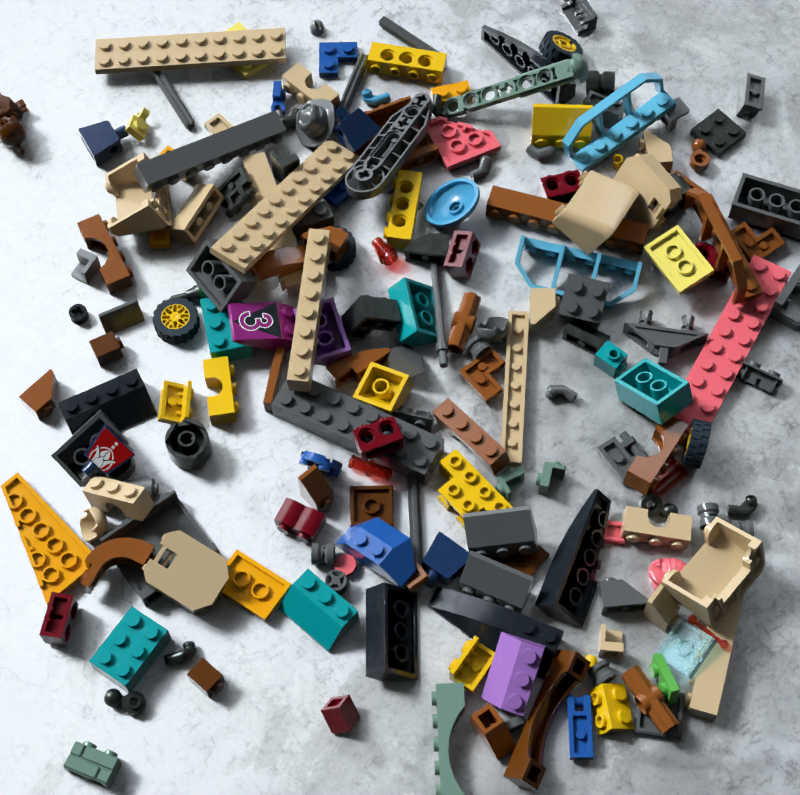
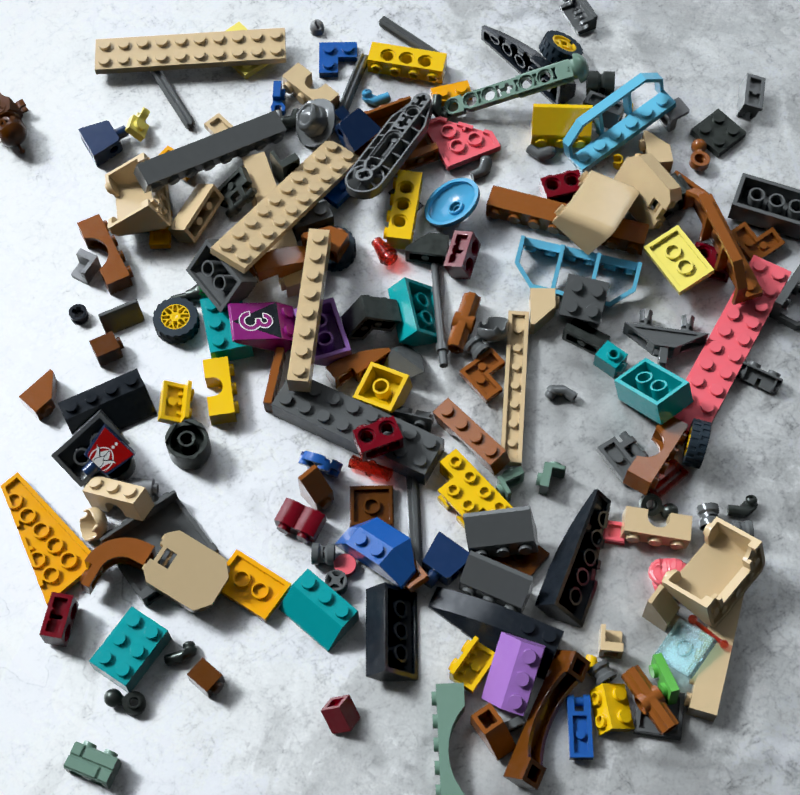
(619, 597): dark grey slope -> none

